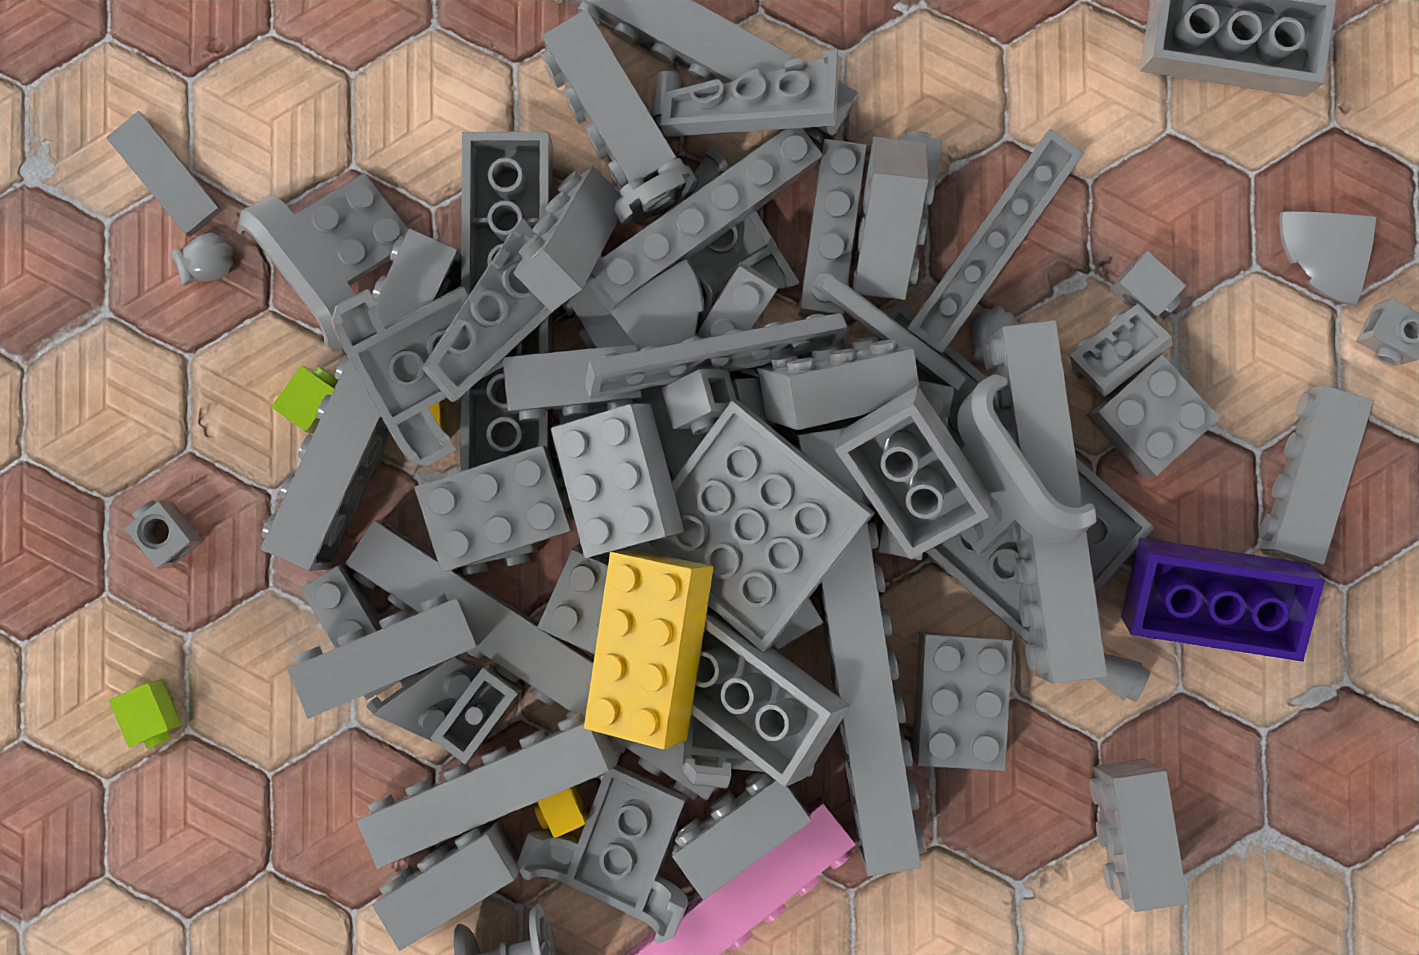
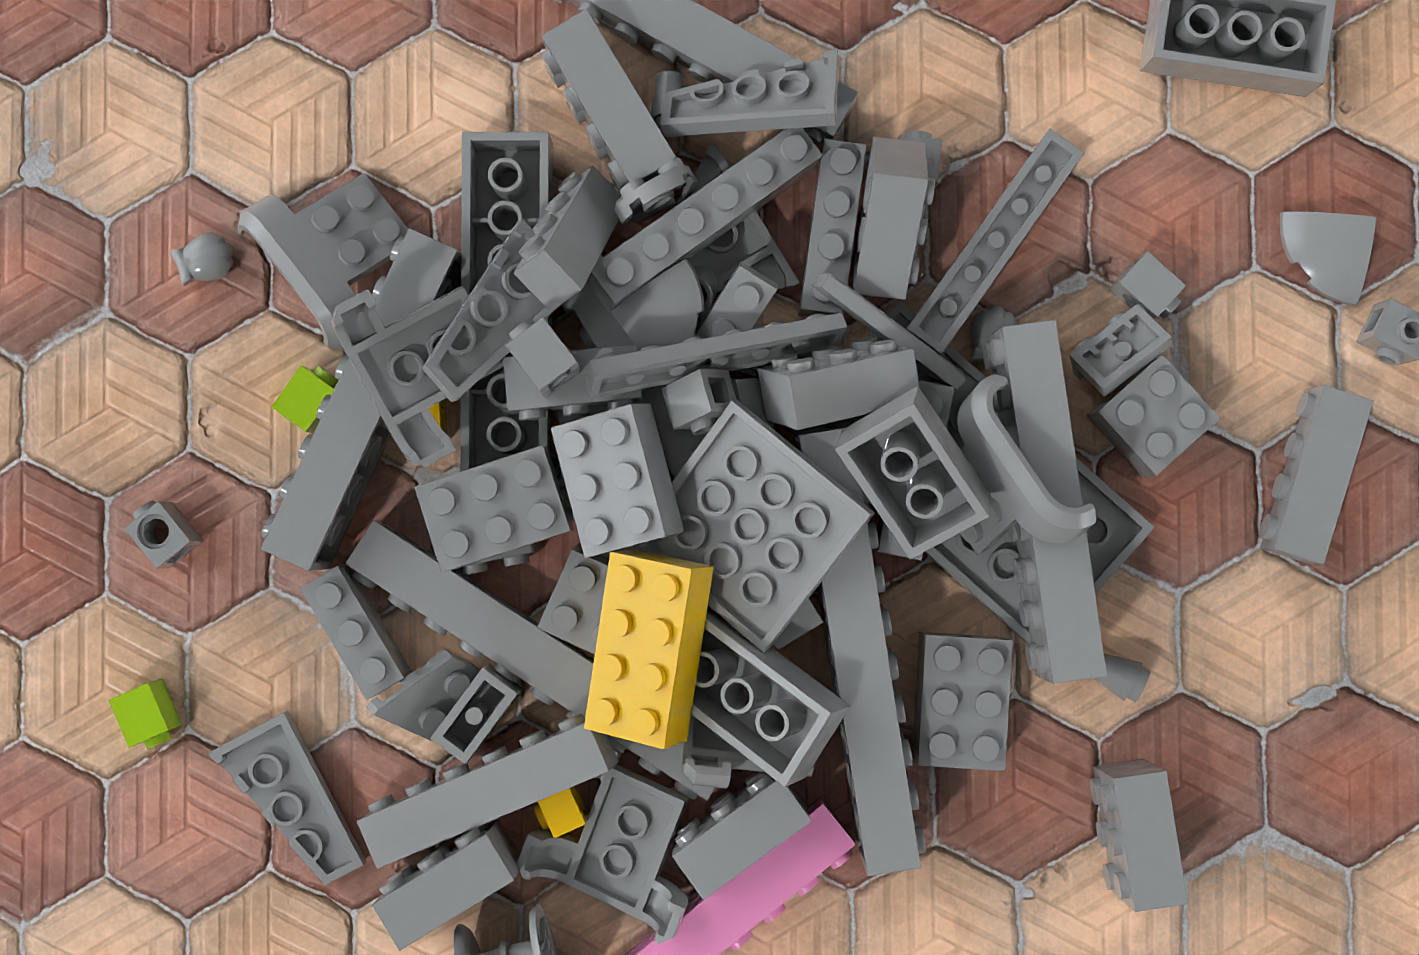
(164, 174): light grey tile -> none
(288, 787): none -> light grey wing
(381, 657): light grey brick -> none
(542, 355): none -> light grey brick
(1221, 599): dark purple brick -> none

